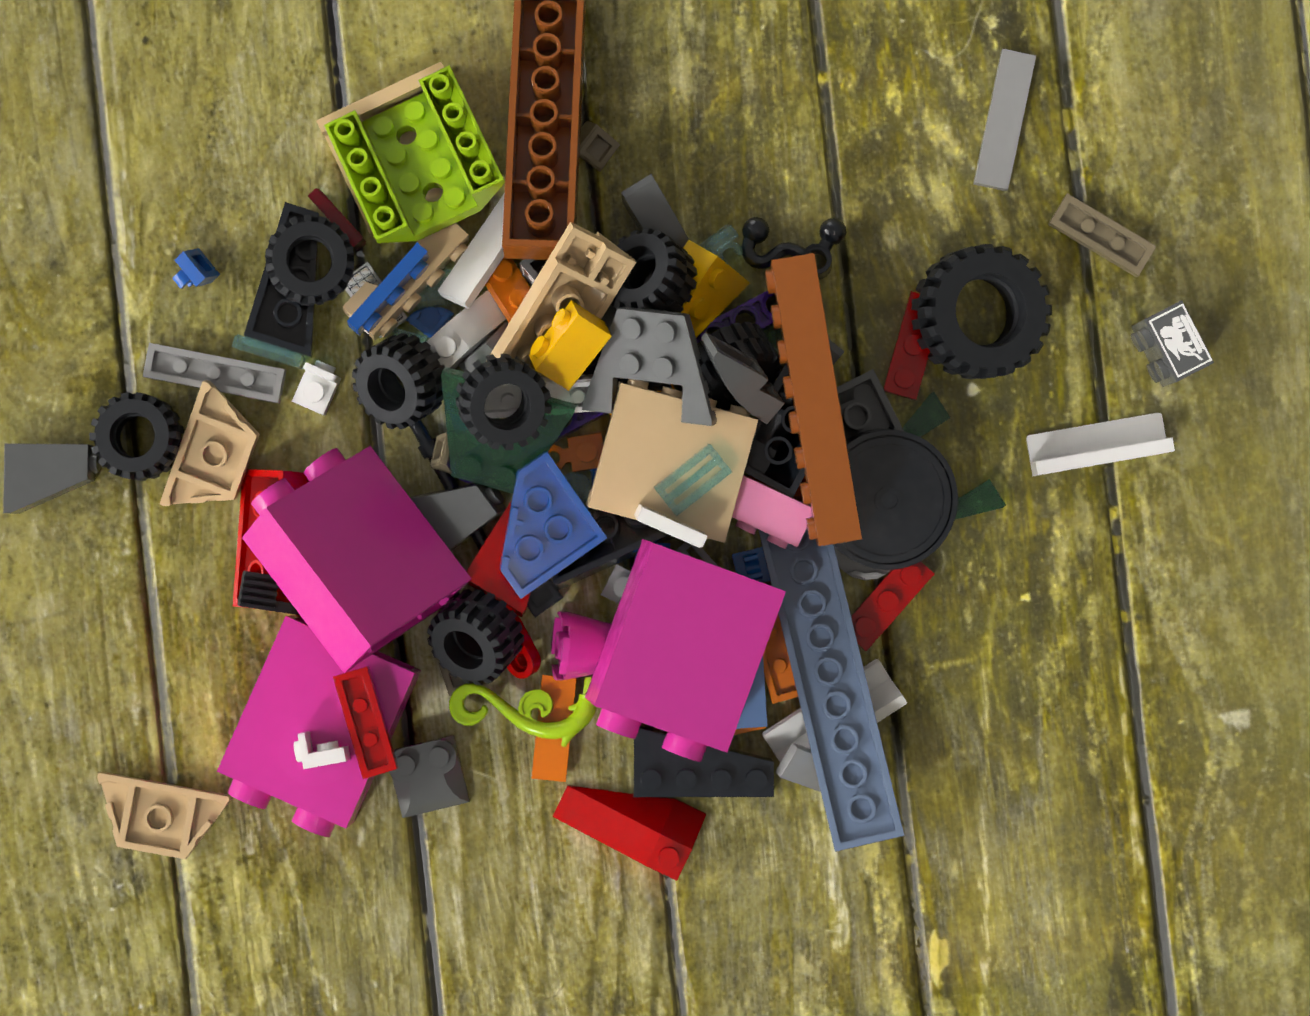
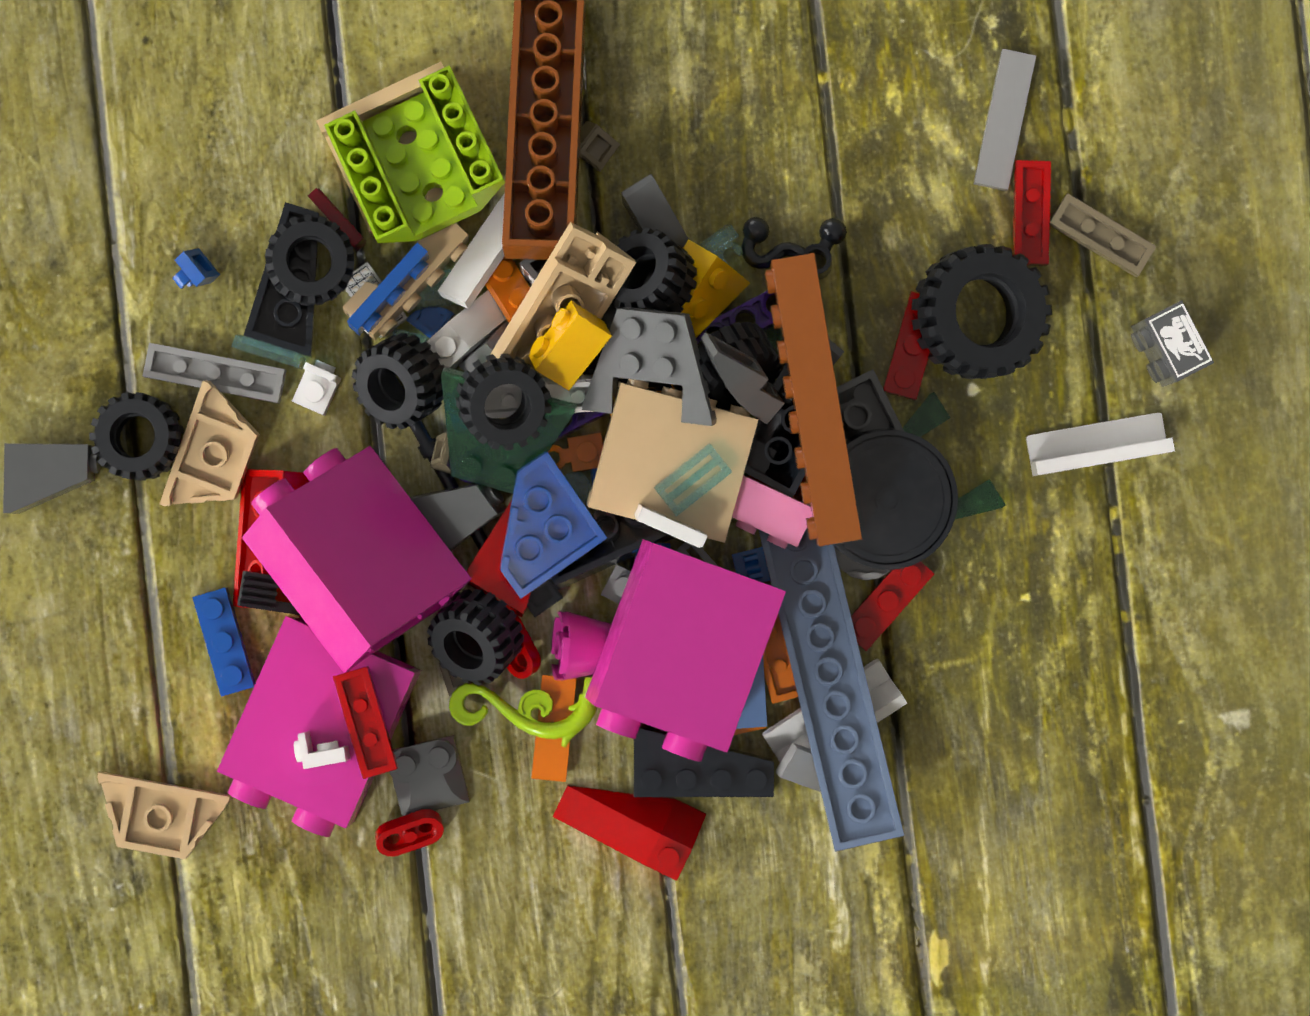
(224, 641): none -> blue plate
(409, 832): none -> red plate
(1032, 211): none -> red plate

